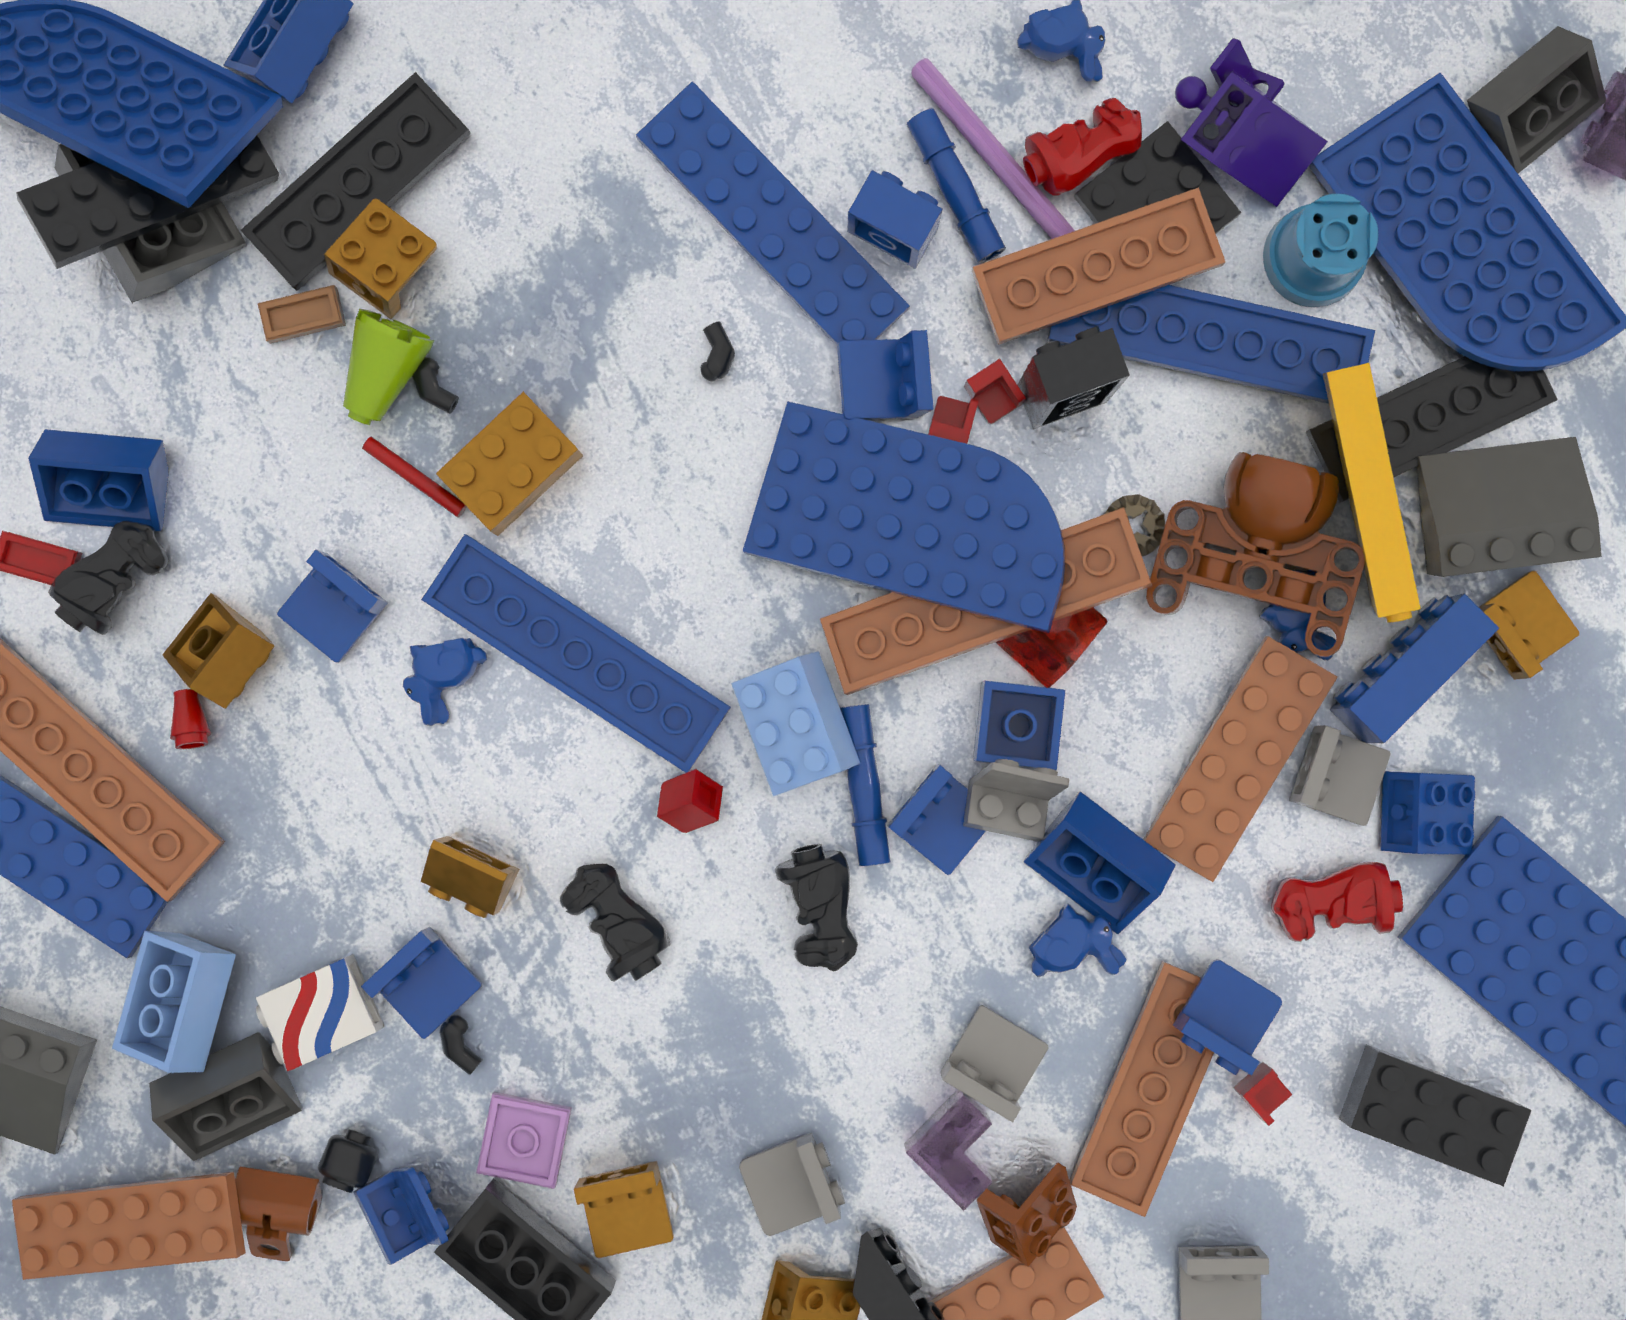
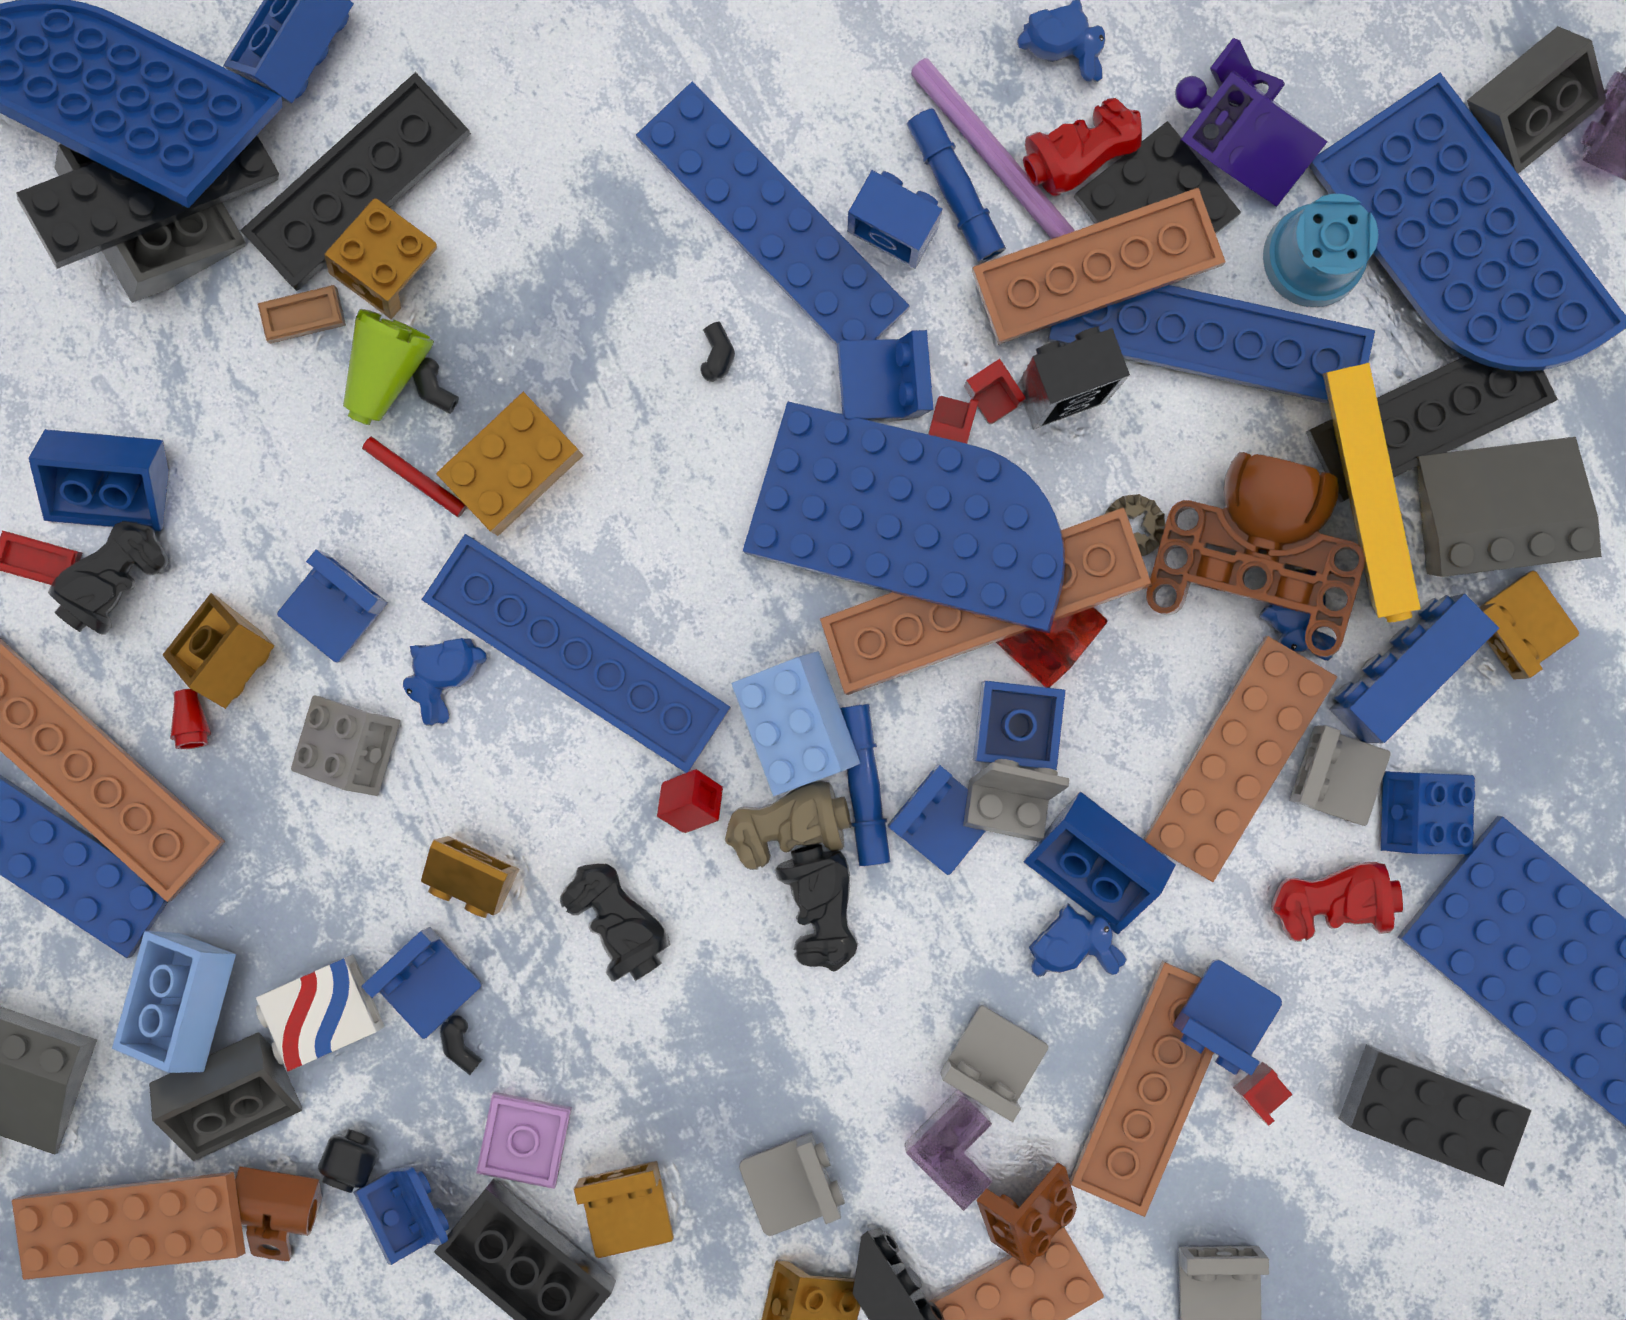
(345, 746): none -> light grey bracket
(799, 818): none -> dark tan animal

